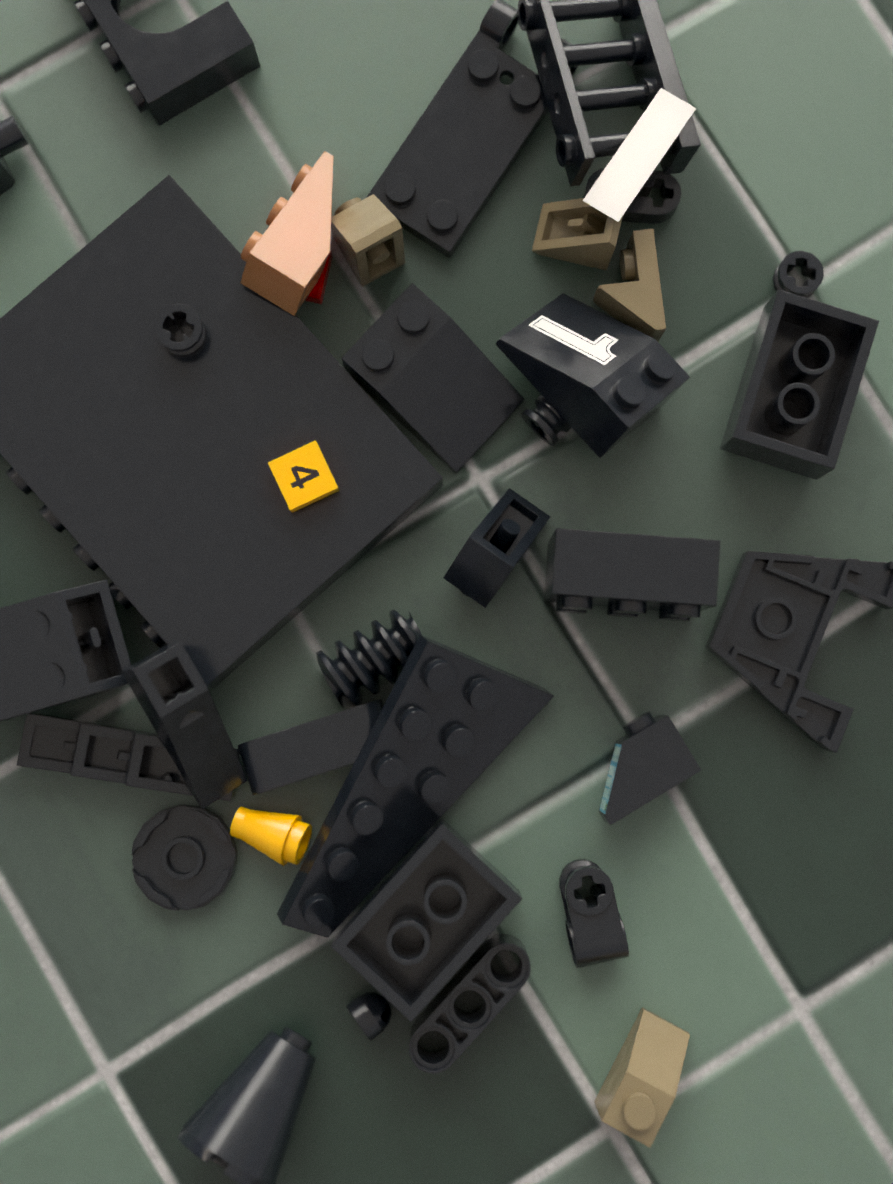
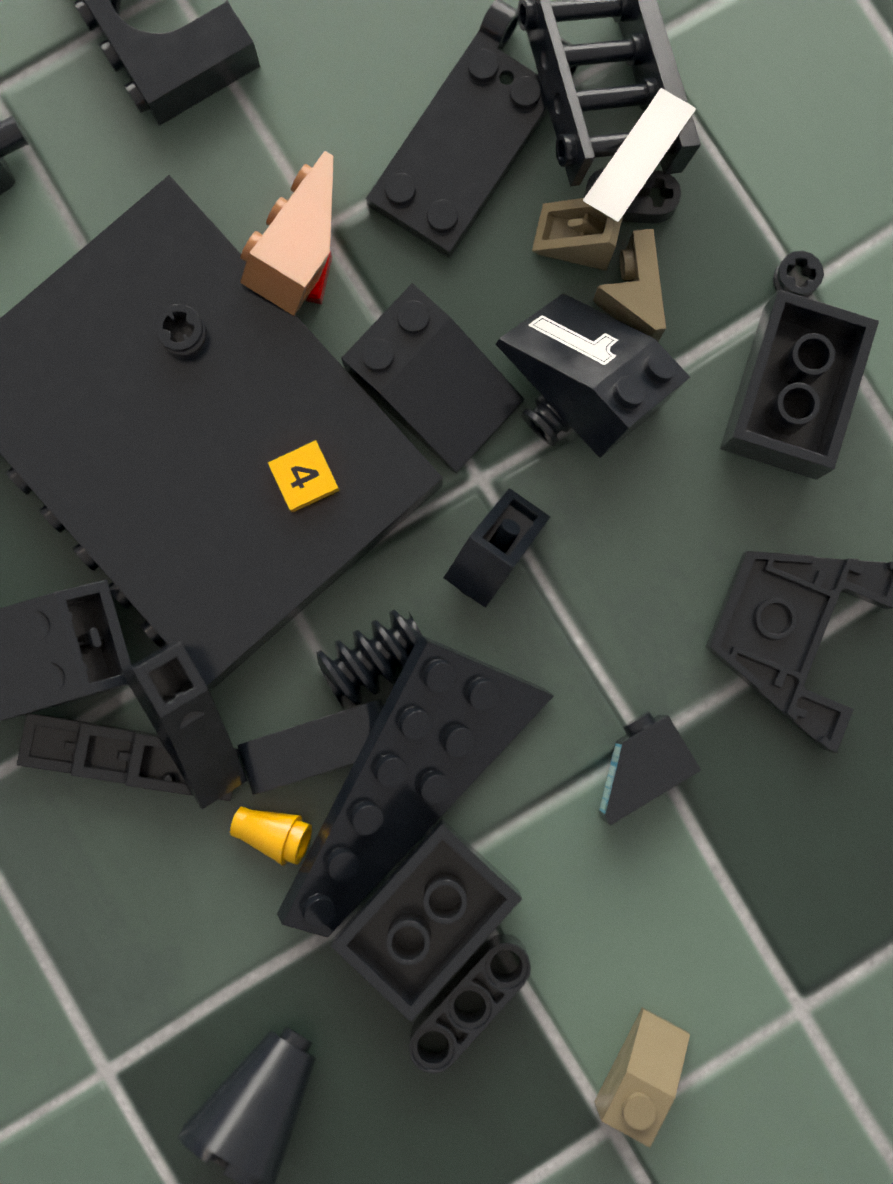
(184, 857): black tile -> none
(368, 238): dark tan slope -> none
(371, 1013): black hinge -> none
(593, 921): black piece -> none
(631, 573): black brick -> none

